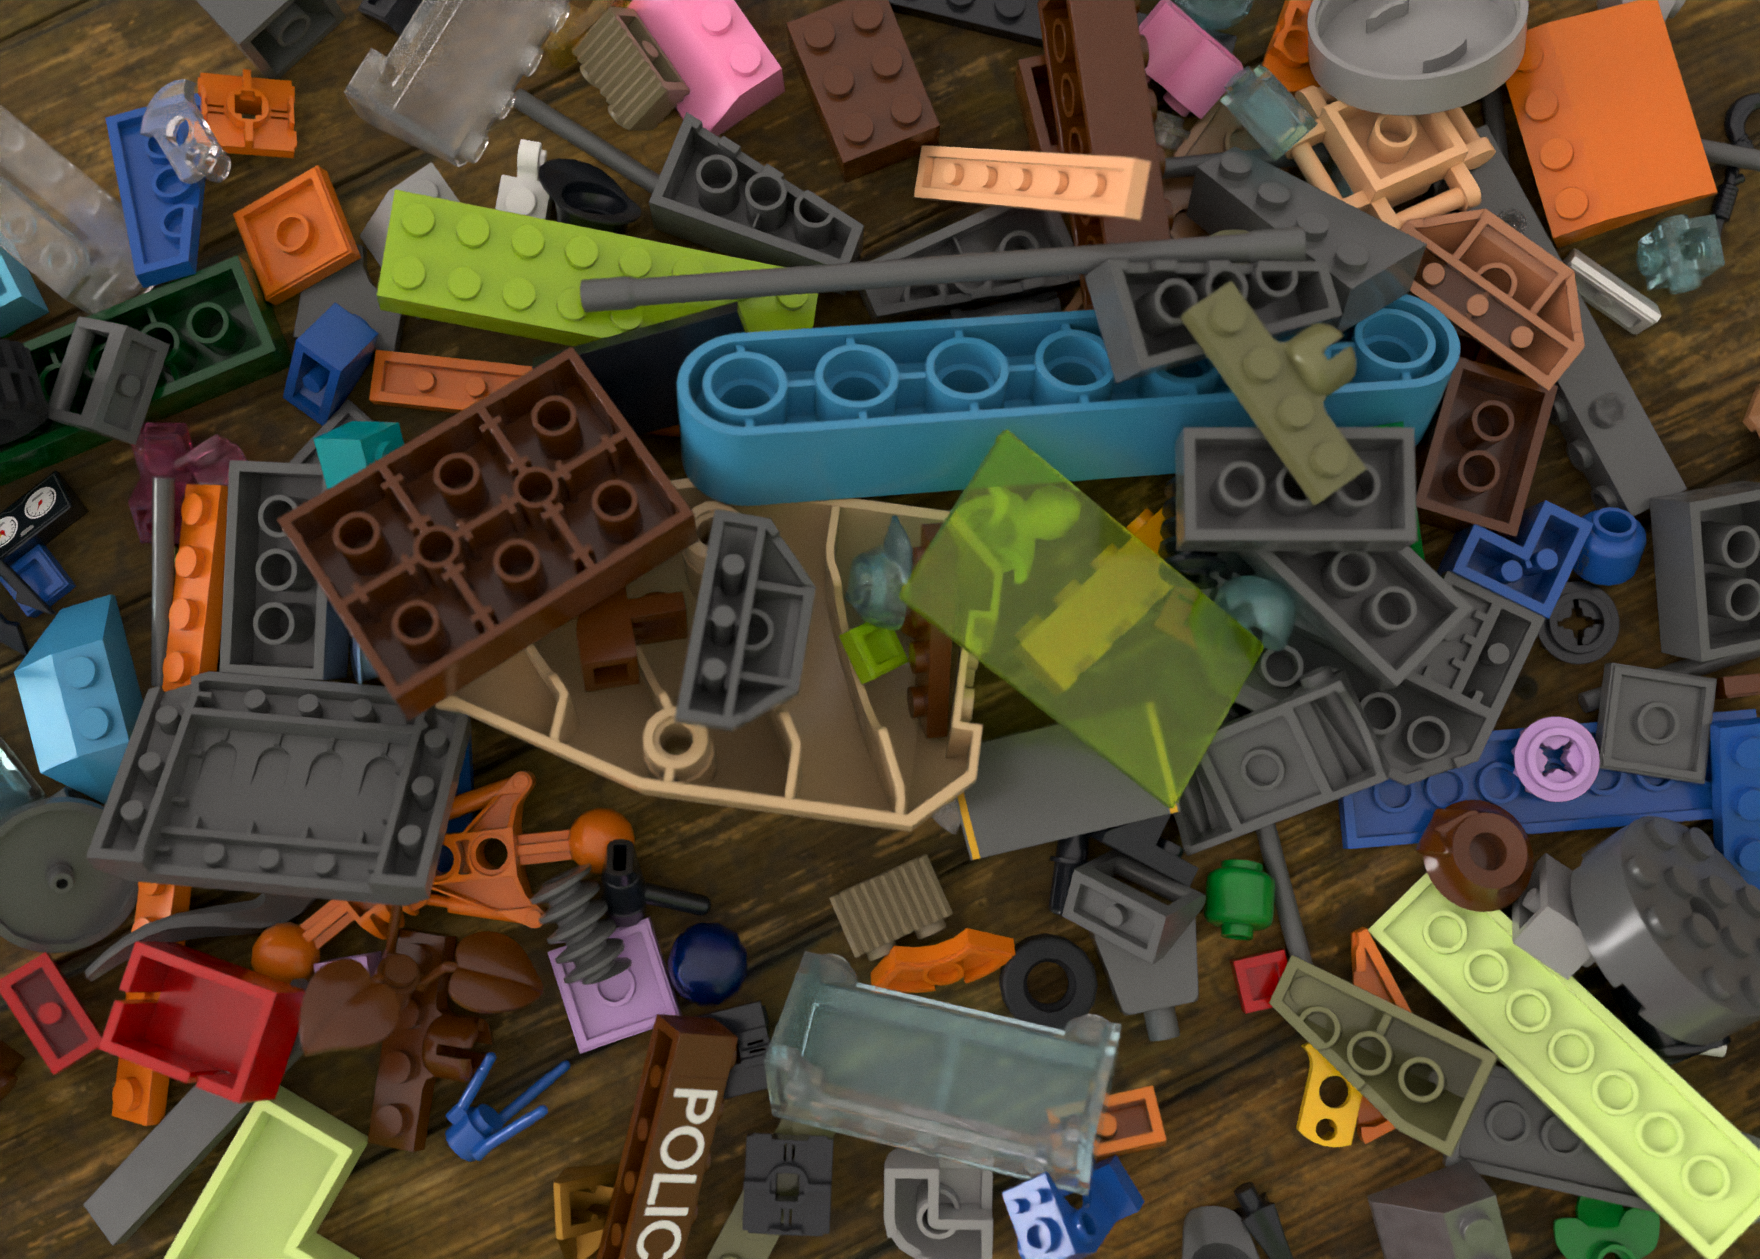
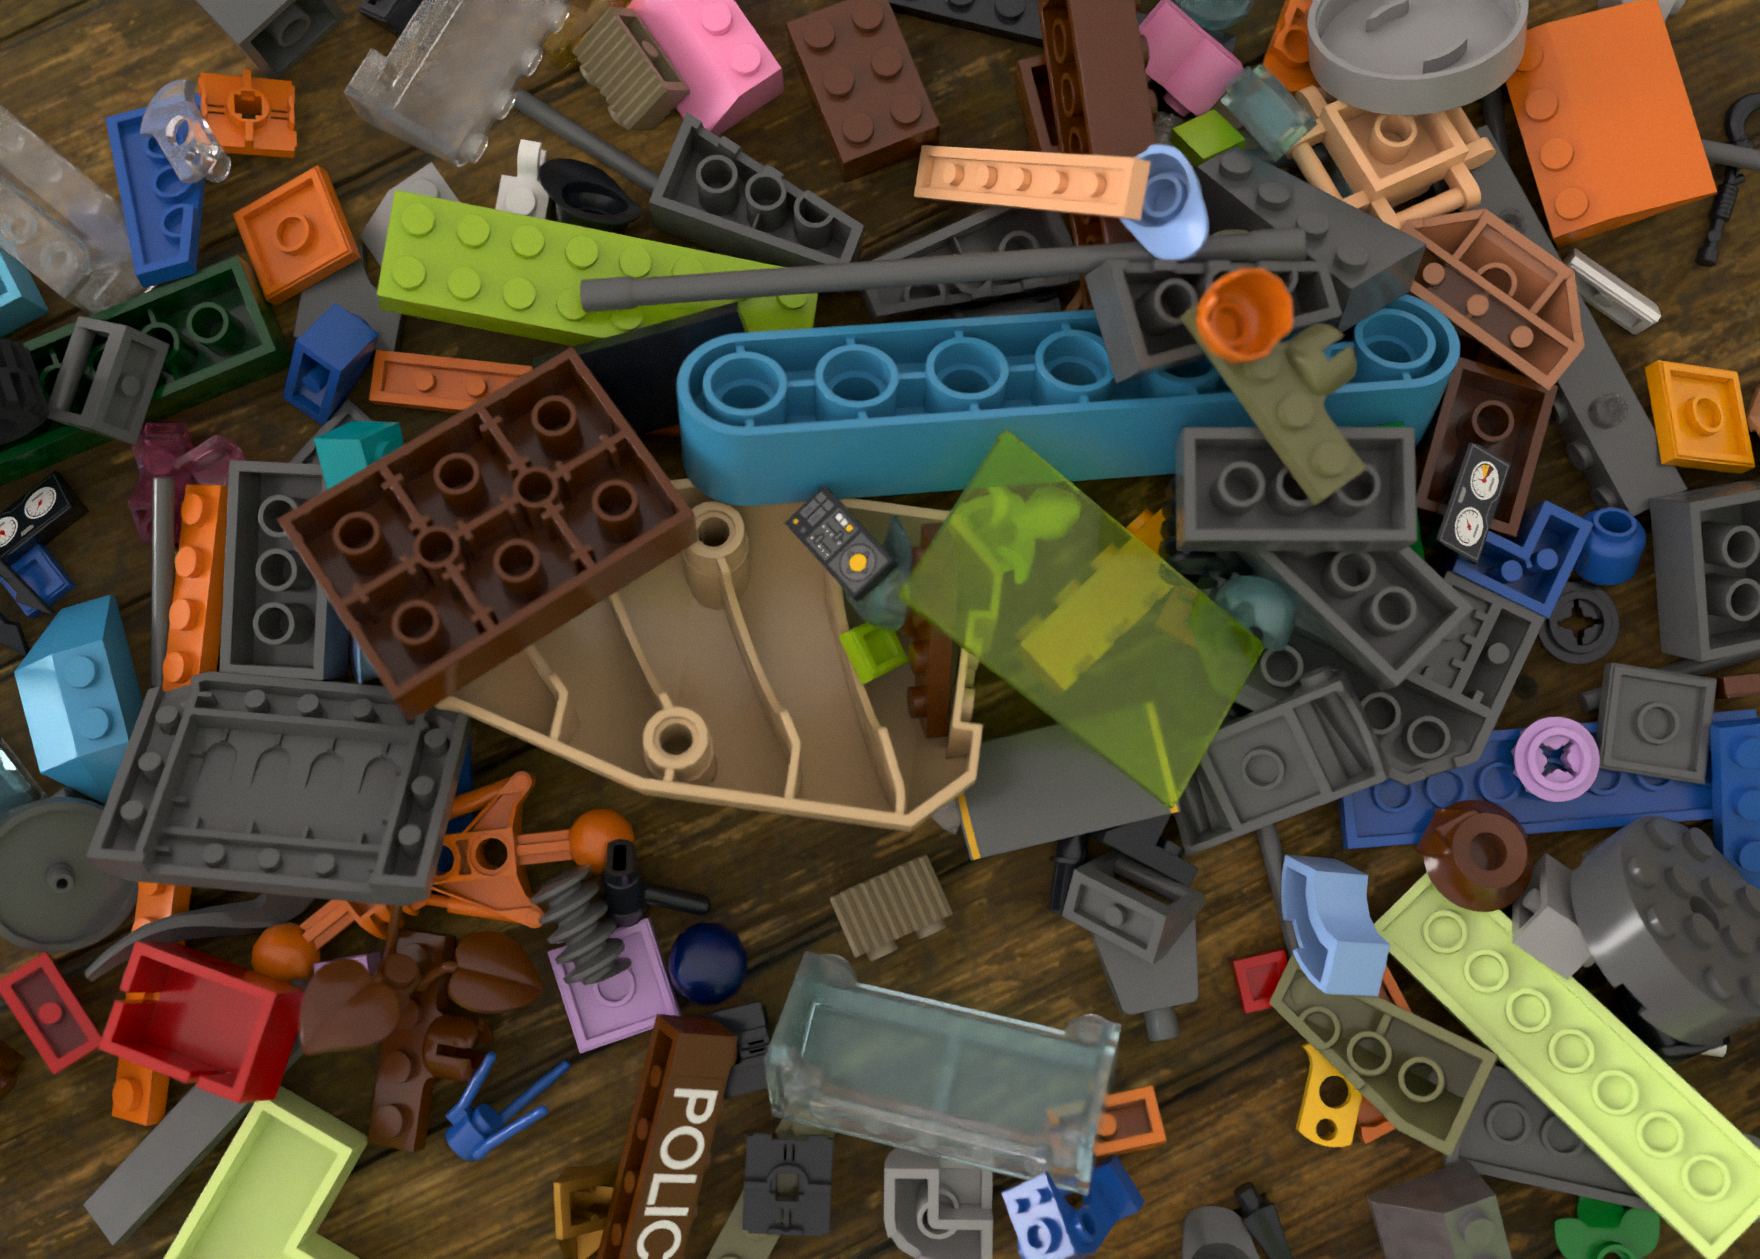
(617, 625): reddish brown brick -> none
(746, 626): dark grey wedge -> none
(841, 544): none -> tile
(919, 969): orange tile -> none
(1054, 949): black tyre -> none
(1173, 207): none -> light blue piece
(1206, 137): none -> lime tile
(1239, 899): green head -> none
(1244, 315): none -> orange hair
(1333, 925): none -> light blue brick
(1468, 503): none -> slope
(1680, 253): clear light blue brick -> none
(1699, 417): none -> light orange tile

